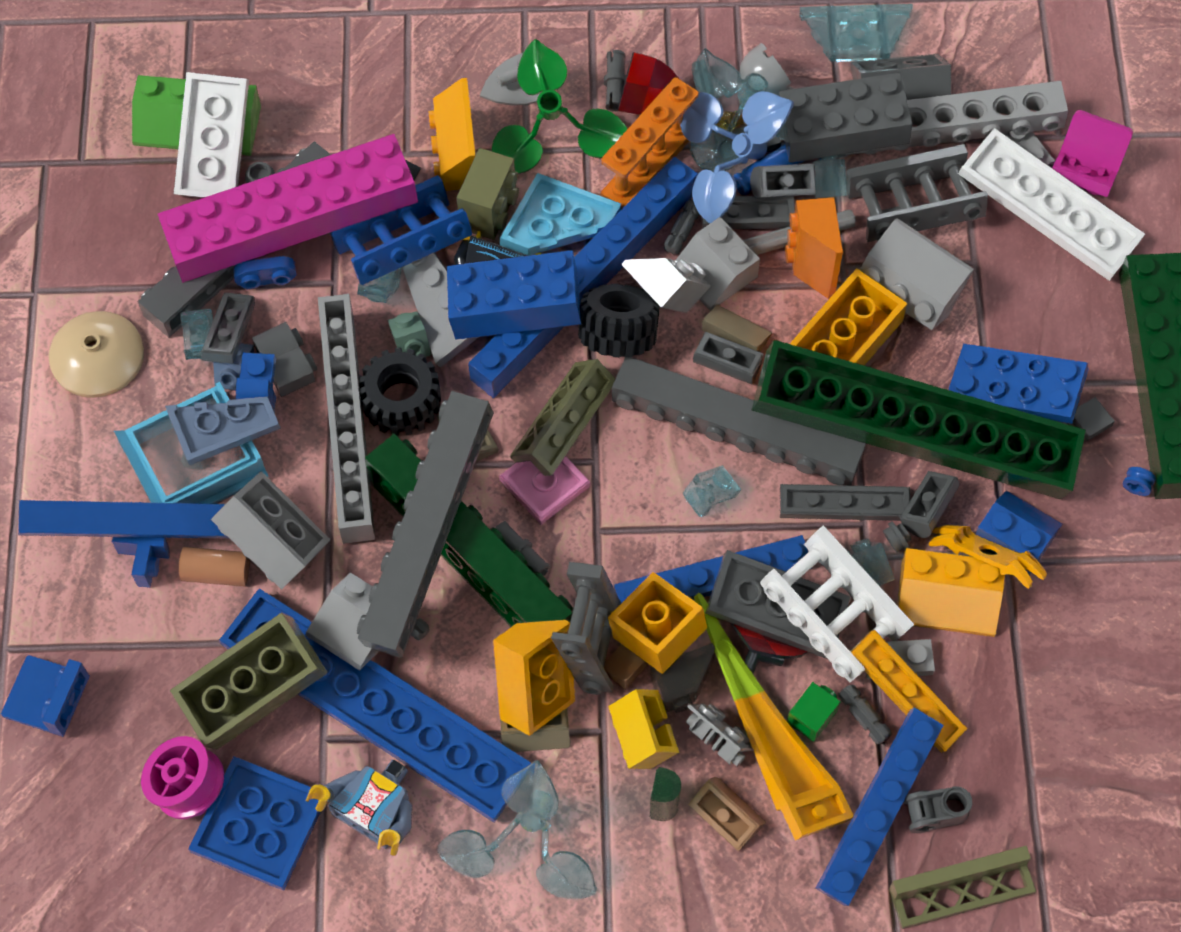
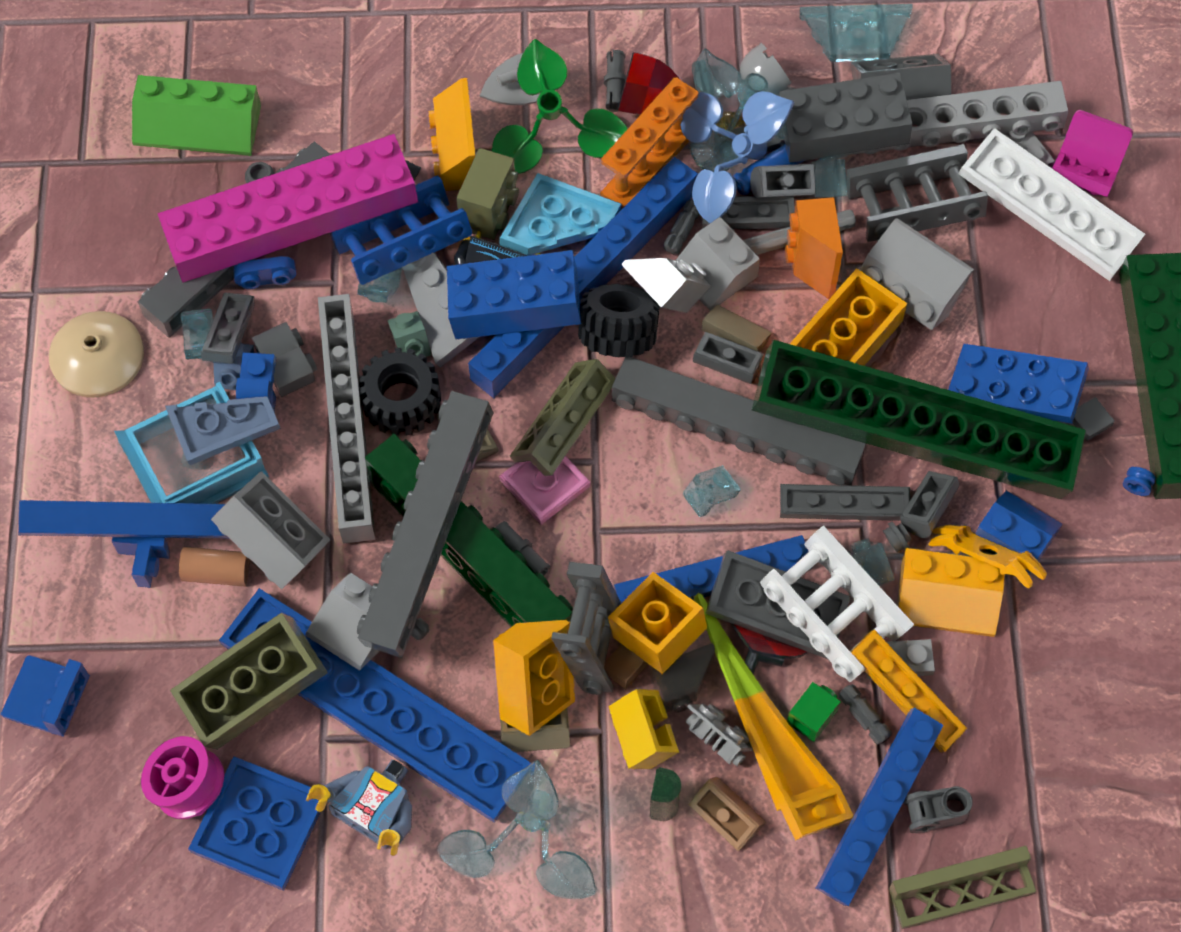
(210, 134): white plate -> none

